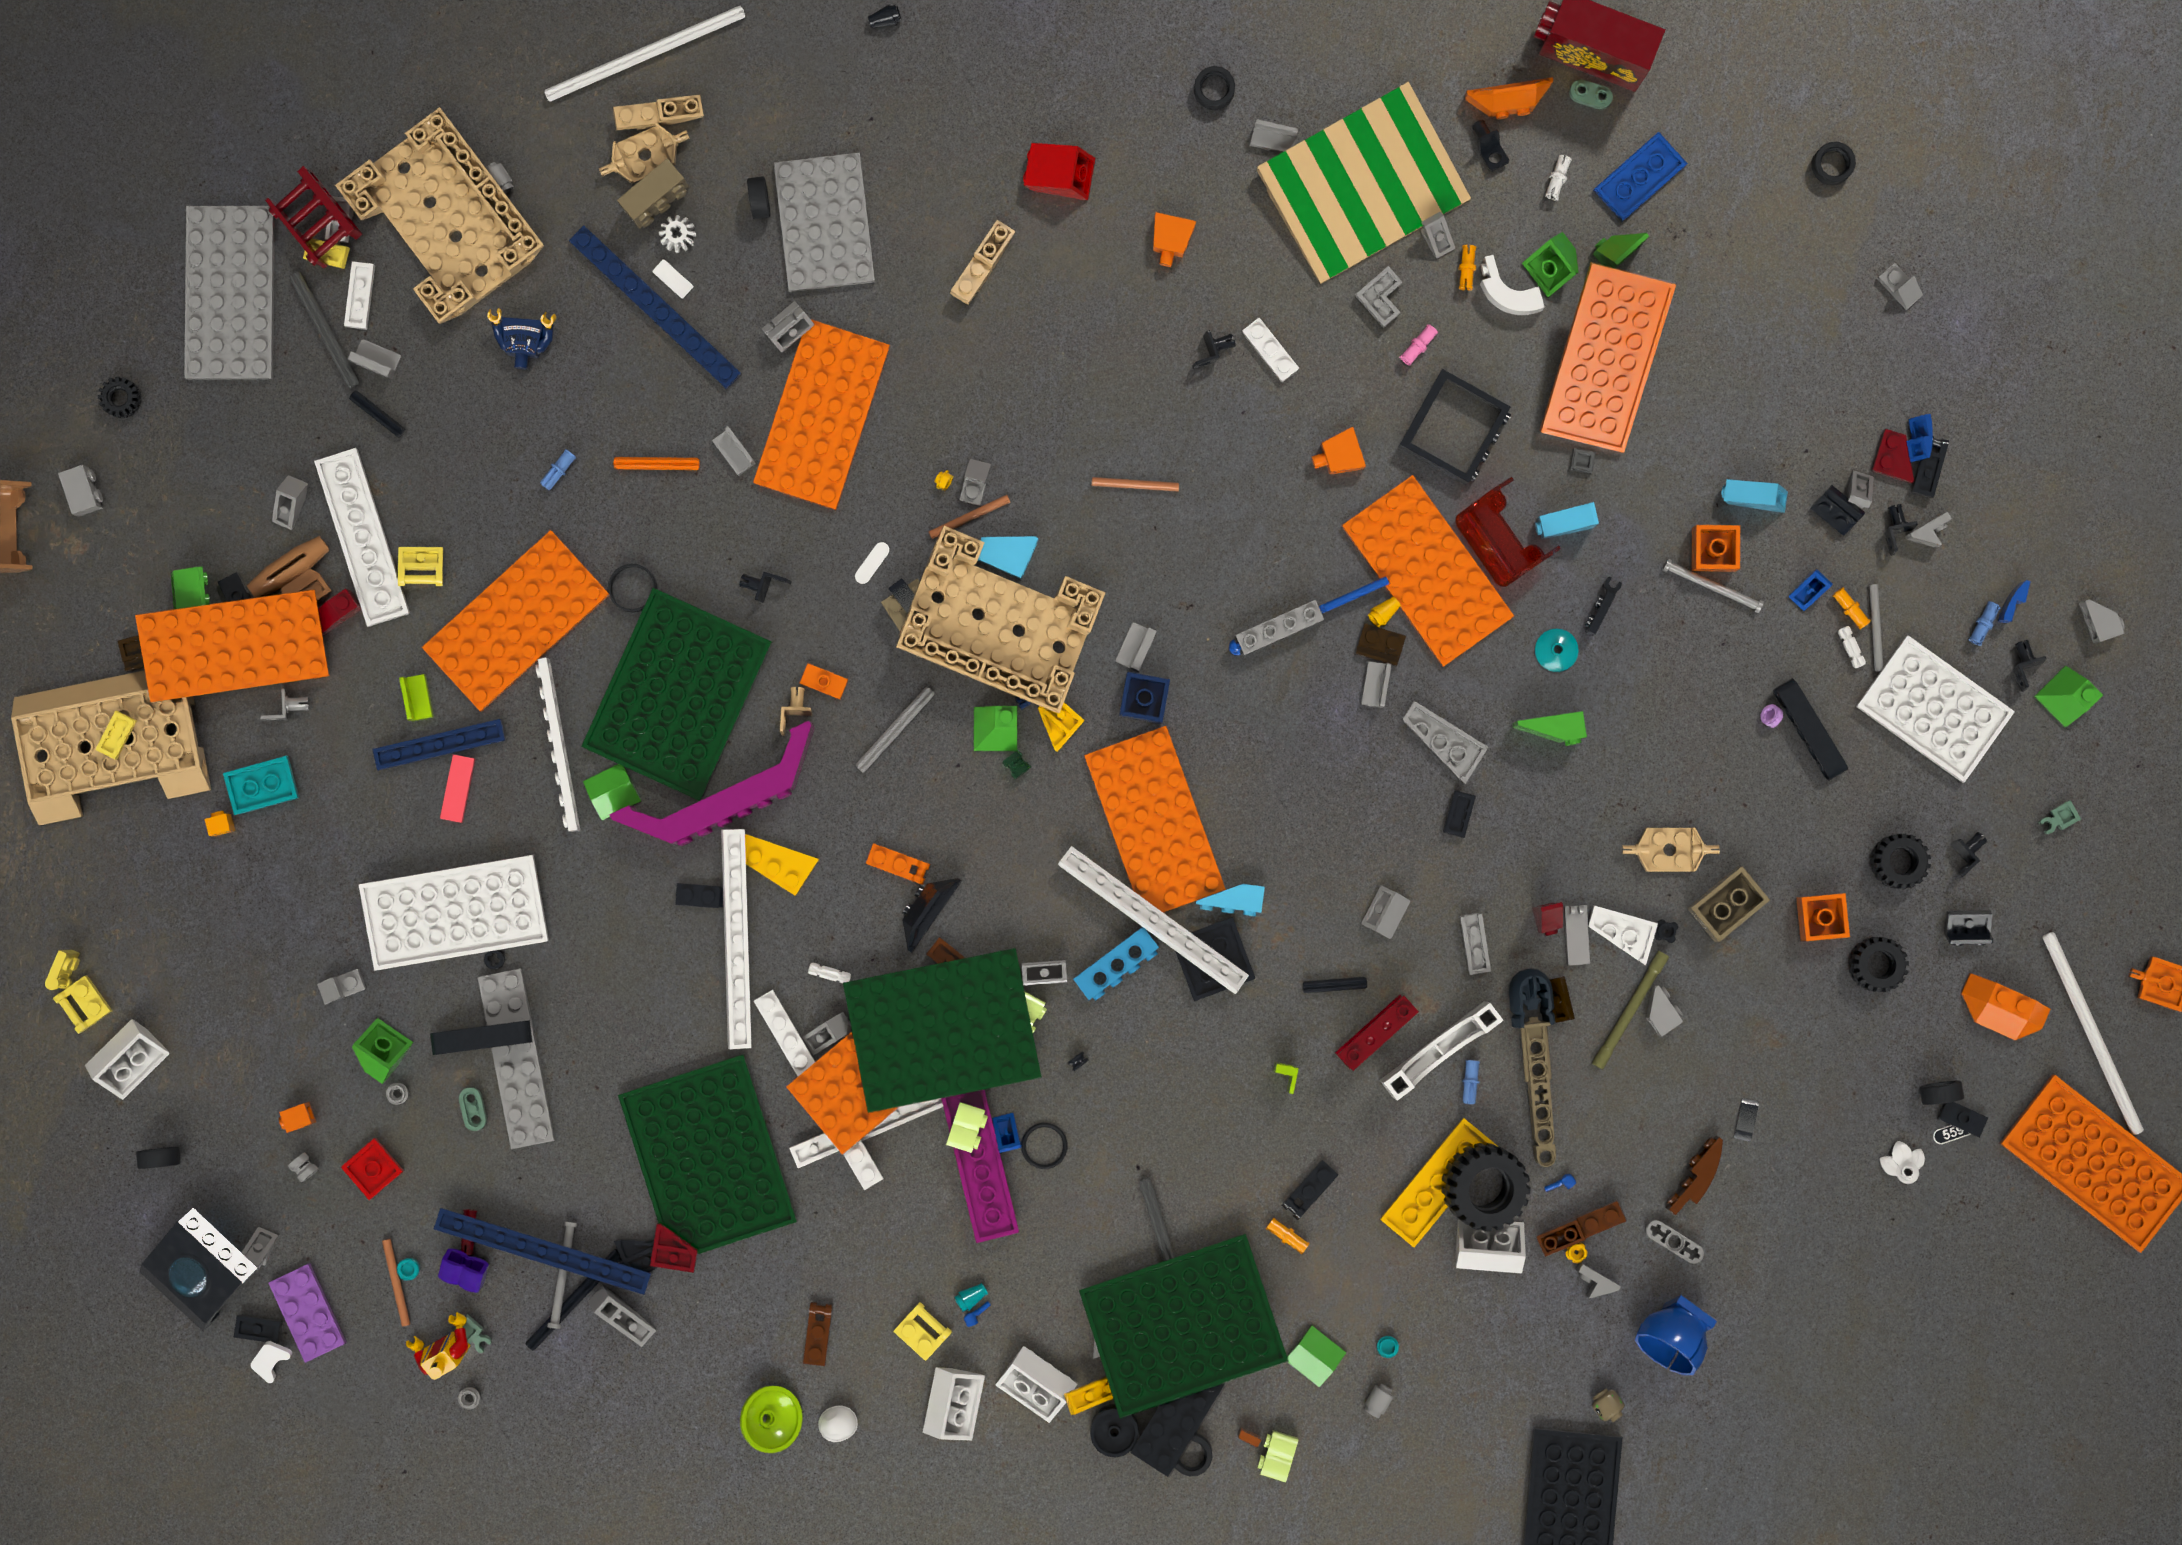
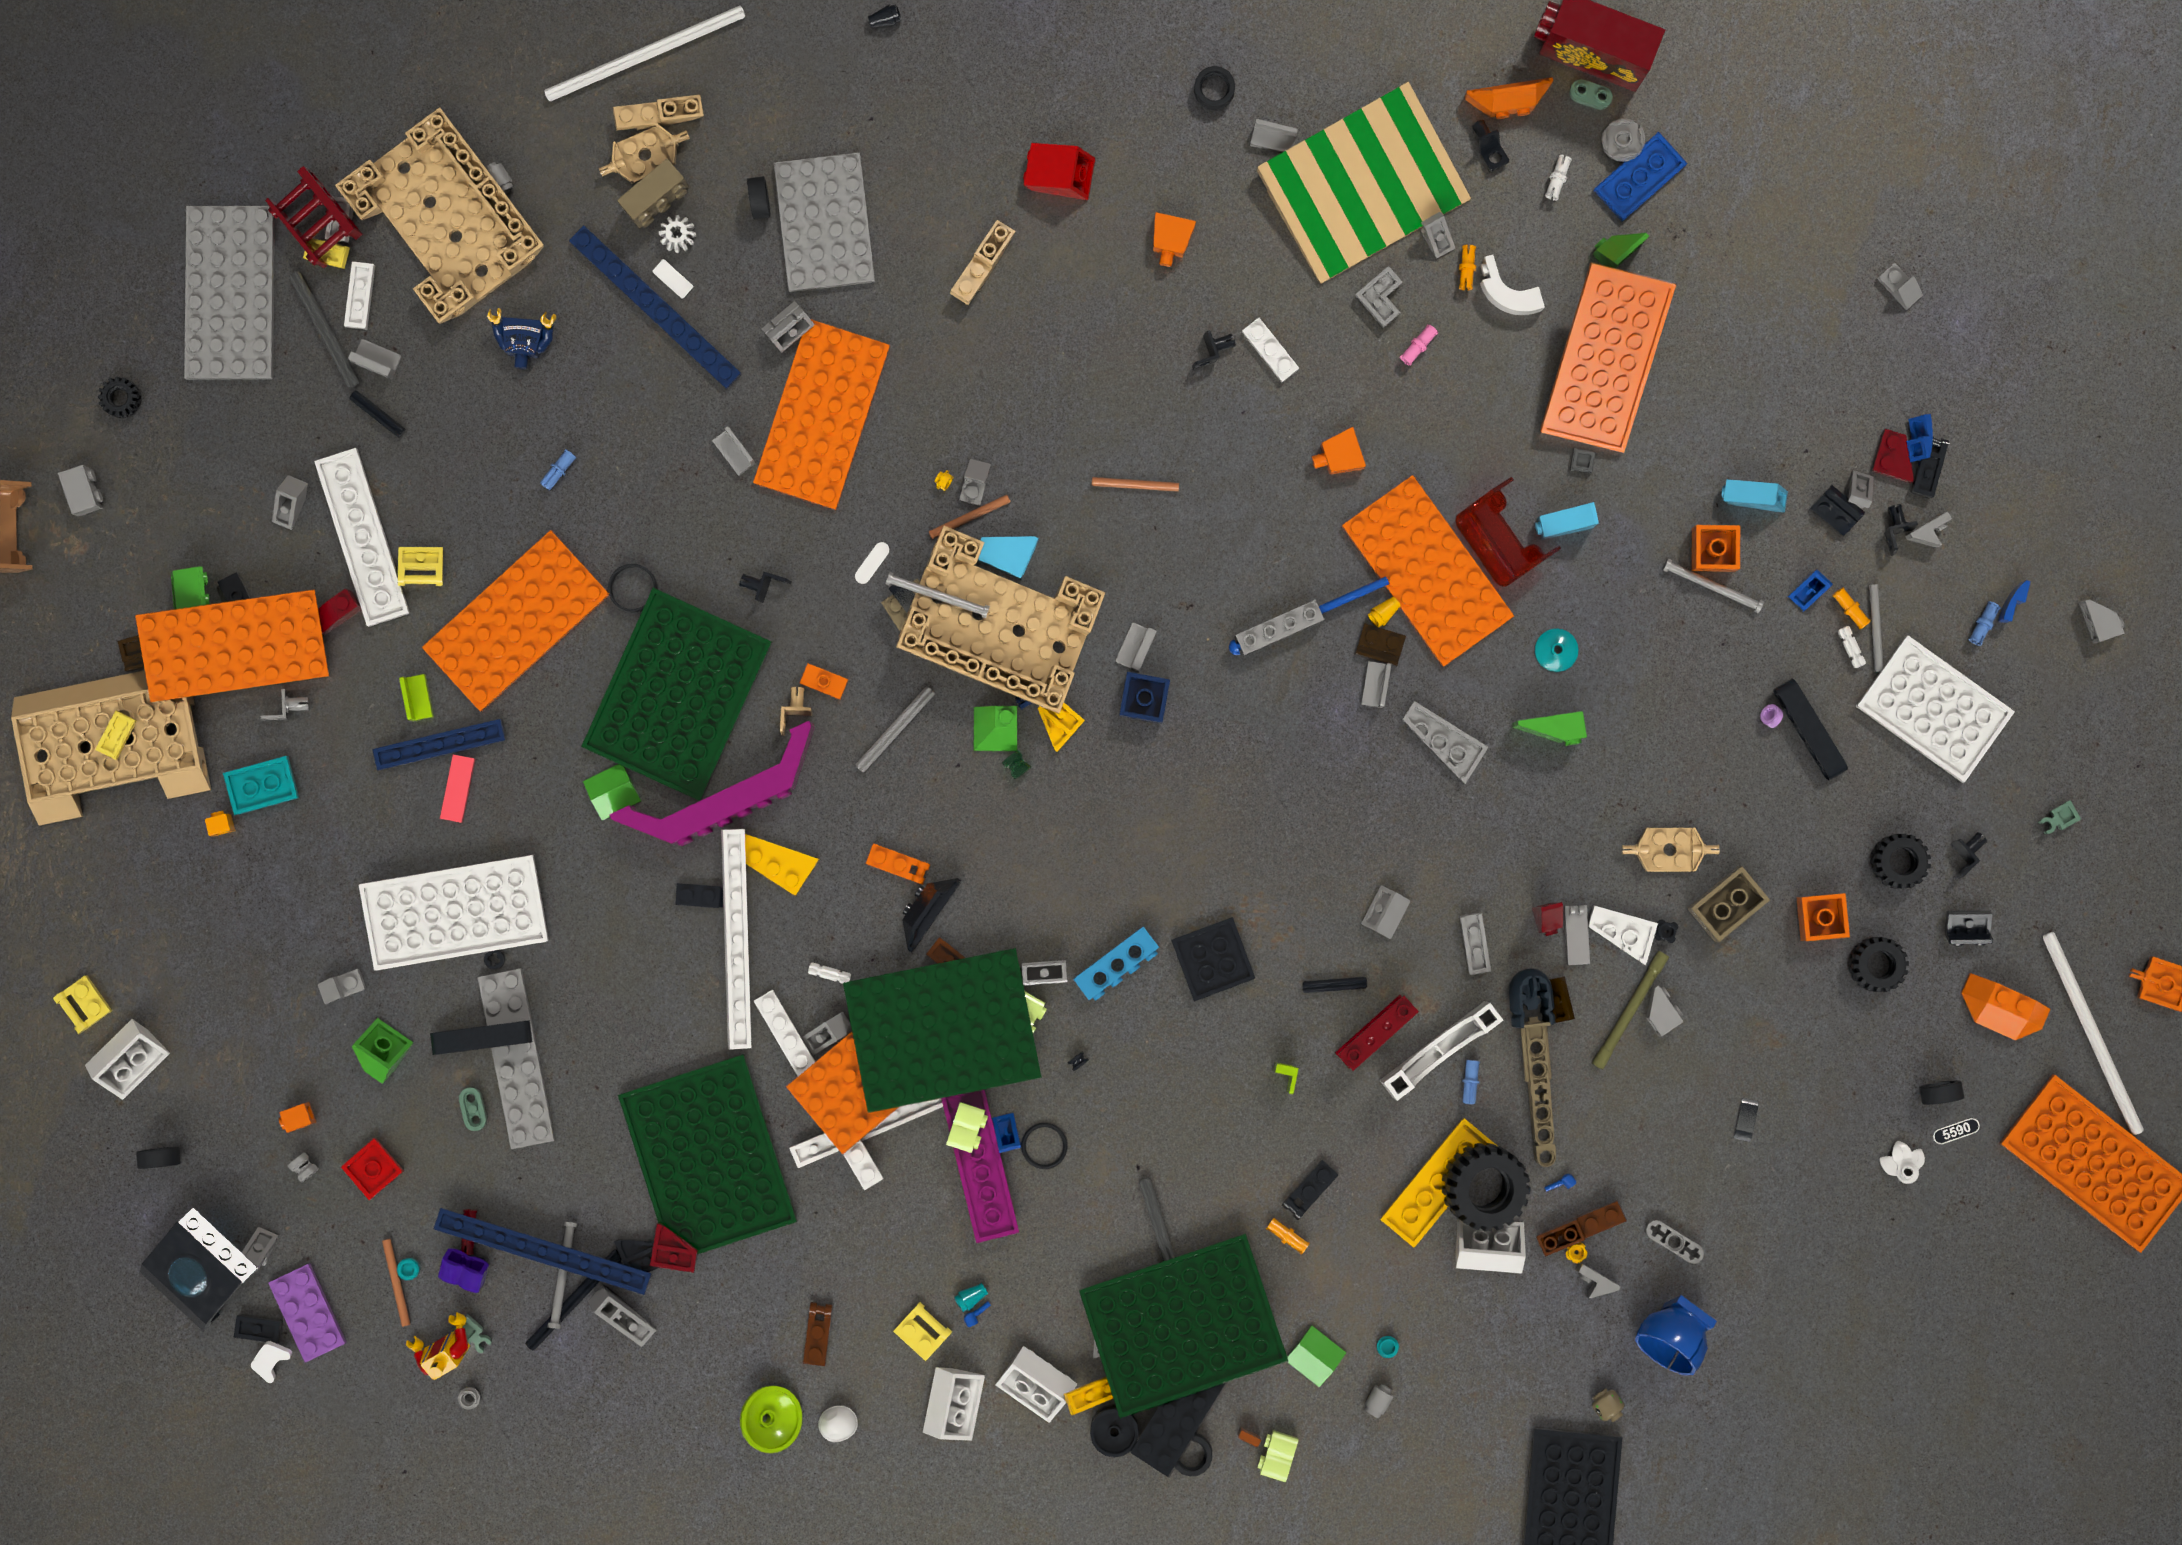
(61, 970): light yellow plate -> none
(293, 572): medium nougat plate -> none
(392, 1098): light grey plate -> none
(559, 754): white plate -> none
(656, 463): orange axle -> none
(983, 610): none -> light grey bar
(1153, 920): white plate -> none
(1155, 820): orange plate -> none
(1241, 897): medium azure slope -> none
(1459, 814): black plate -> none
(1482, 454): black window -> none
(1553, 264): bright green slope -> none
(1602, 603): black plate -> none
(1623, 140): none -> light grey tile
(1704, 1169): reddish brown slope -> none
(1850, 159): black tyre -> none
(1963, 1118): black plate -> none
(2027, 661): black bracket -> none
(2068, 696): bright green slope -> none

